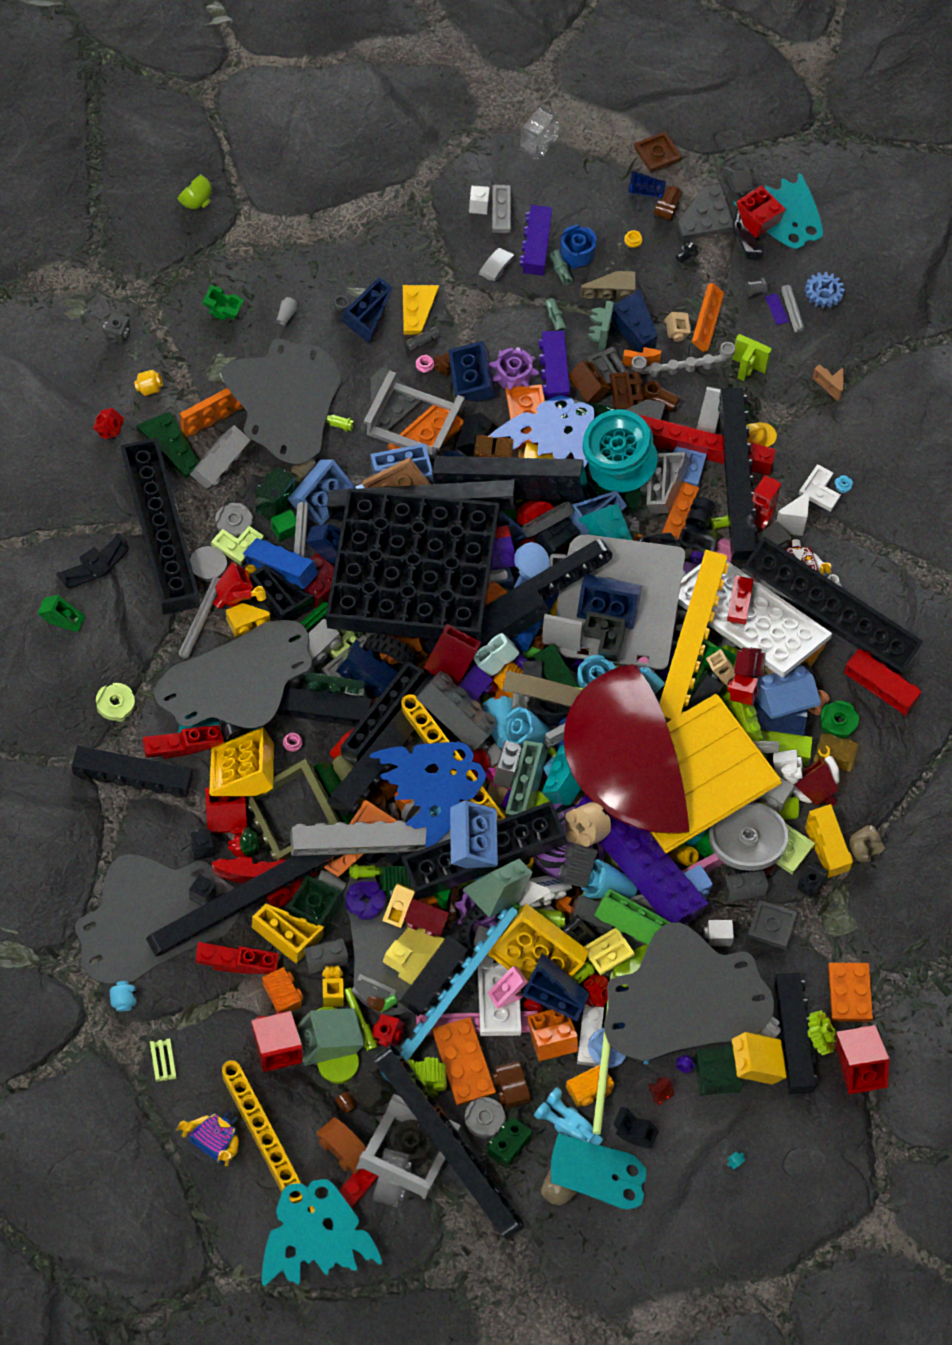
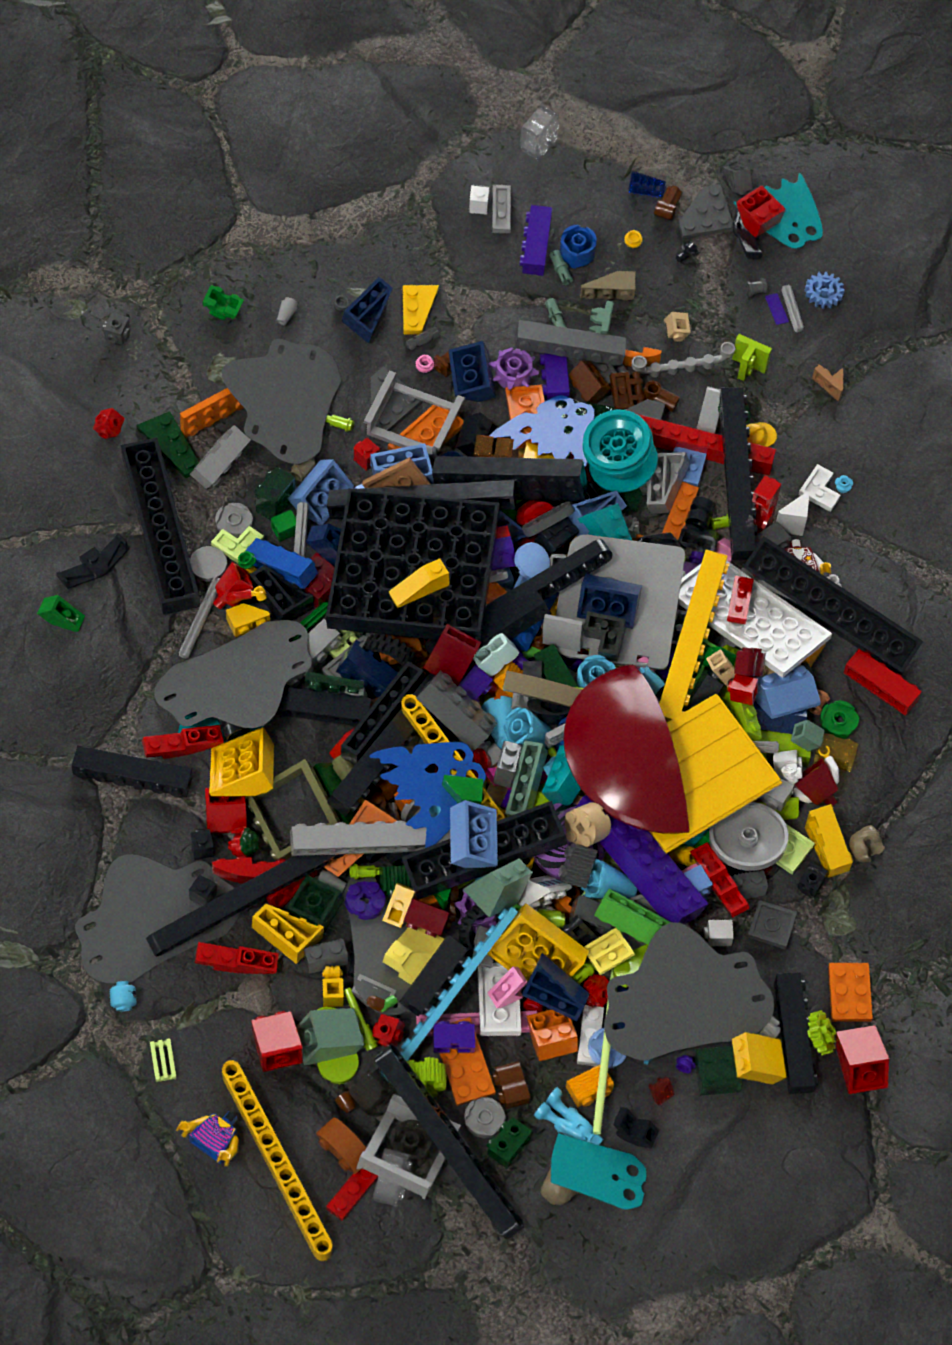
(115, 712): yellowish green plate -> none
(148, 382): yellow head -> none
(196, 194): lime cylinder -> none
(246, 560): none -> green plate
(282, 991): orange brick -> none
(292, 737): bright pink plate -> none
(311, 1238): teal piece -> none
(362, 453): none -> red brick
(421, 583): none -> yellow slope
(454, 1036): none -> dark purple brick
(463, 788): none -> green slope
(495, 264): light grey slope -> none
(570, 342): none -> dark grey brick
(635, 322): dark blue wedge -> none
(657, 152): reddish brown plate -> none
(708, 317): orange plate -> none
(722, 882): none -> red slope
(735, 1160): teal plate -> none
(807, 735): none -> sand green brick

